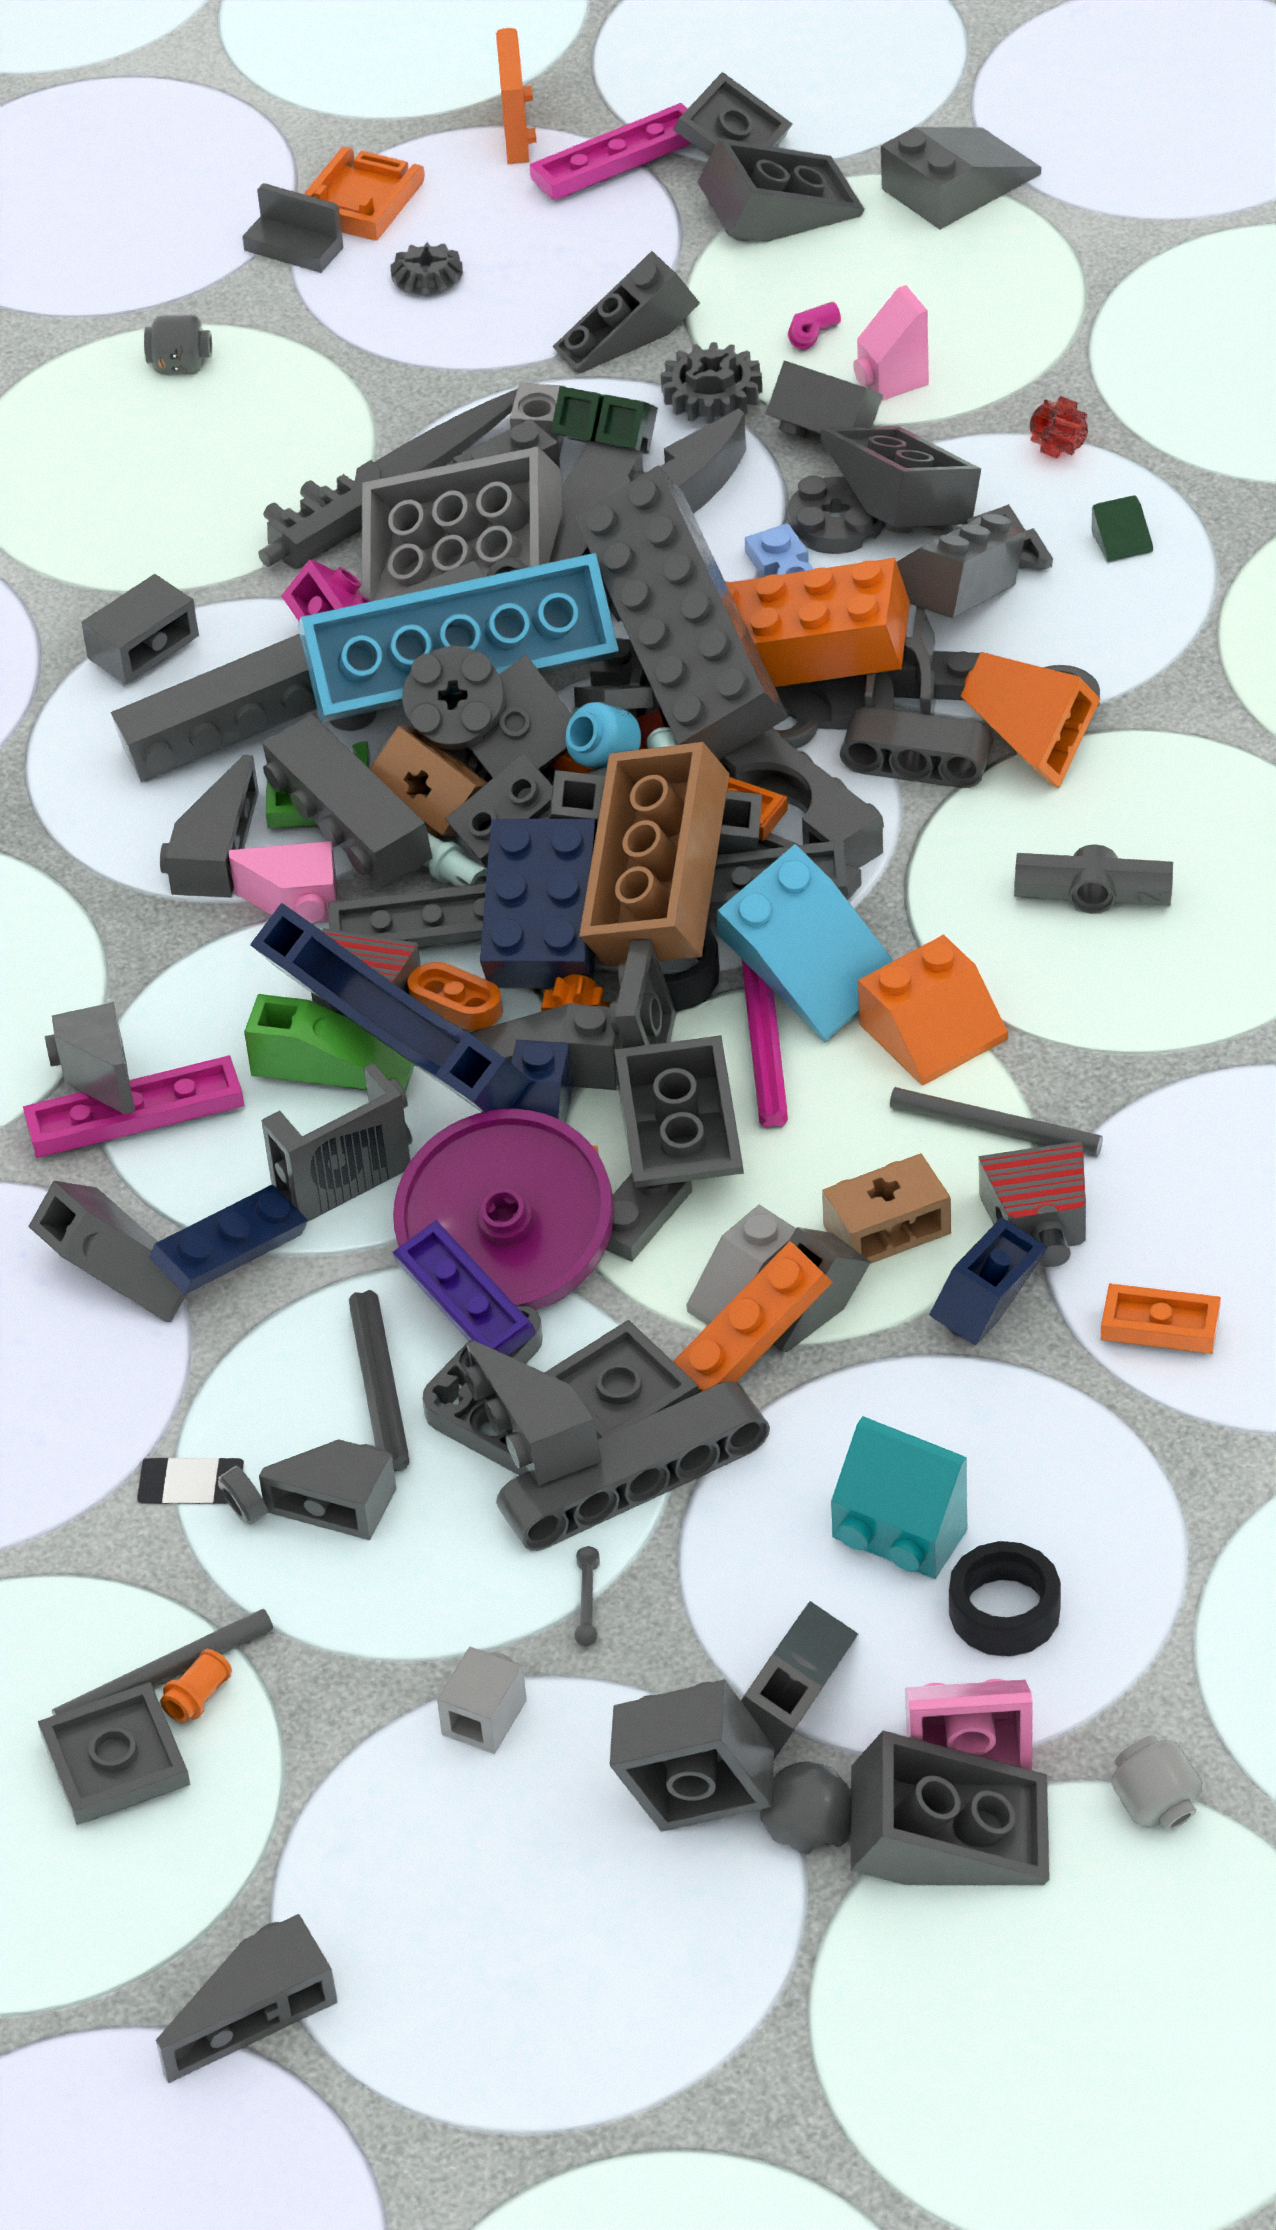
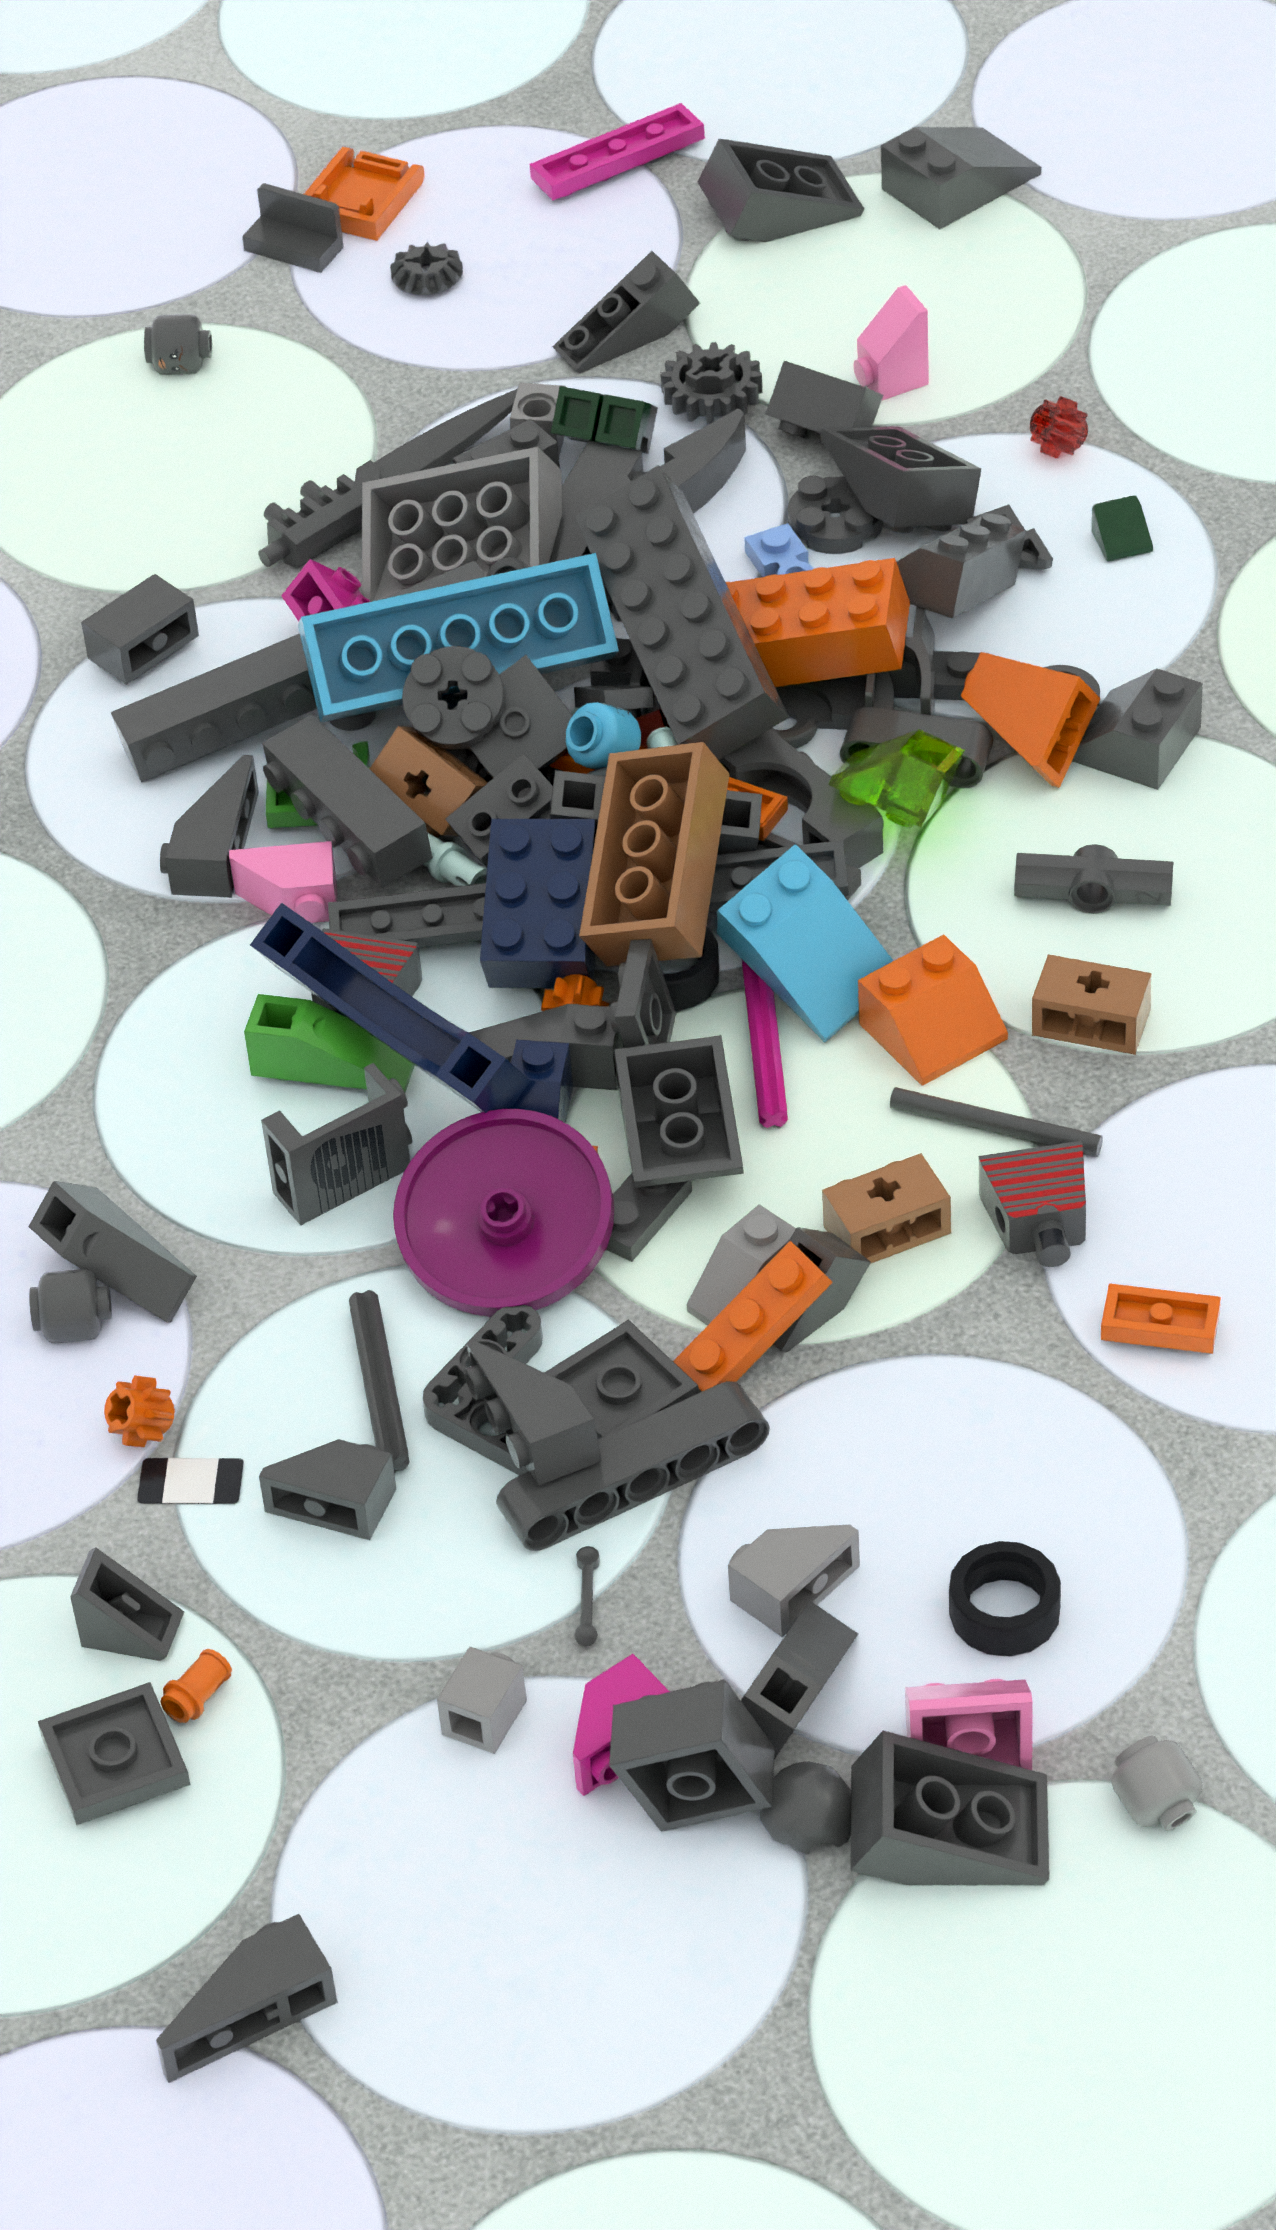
(69, 1305): none -> dark grey head
(92, 1055): slope -> none
(121, 1611): none -> dark grey slope
(139, 1411): none -> orange gear
(157, 1101): dark pink plate -> none
(178, 1660): dark grey bar -> none
(228, 1239): dark blue plate -> none
(242, 1495): dark grey tile -> none
(456, 995): orange plate -> none
(463, 1290): dark purple tile -> none
(513, 97): orange container -> none
(591, 1751): none -> dark pink slope
(733, 114): dark grey plate -> none
(790, 1568): none -> light grey slope
(807, 324): dark pink arm -> none
(900, 776): none -> clear neon green slope
(900, 1498): teal slope -> none
(987, 1281): dark blue slope -> none
(1091, 1004): none -> medium nougat brick
(1143, 728): none -> dark grey slope

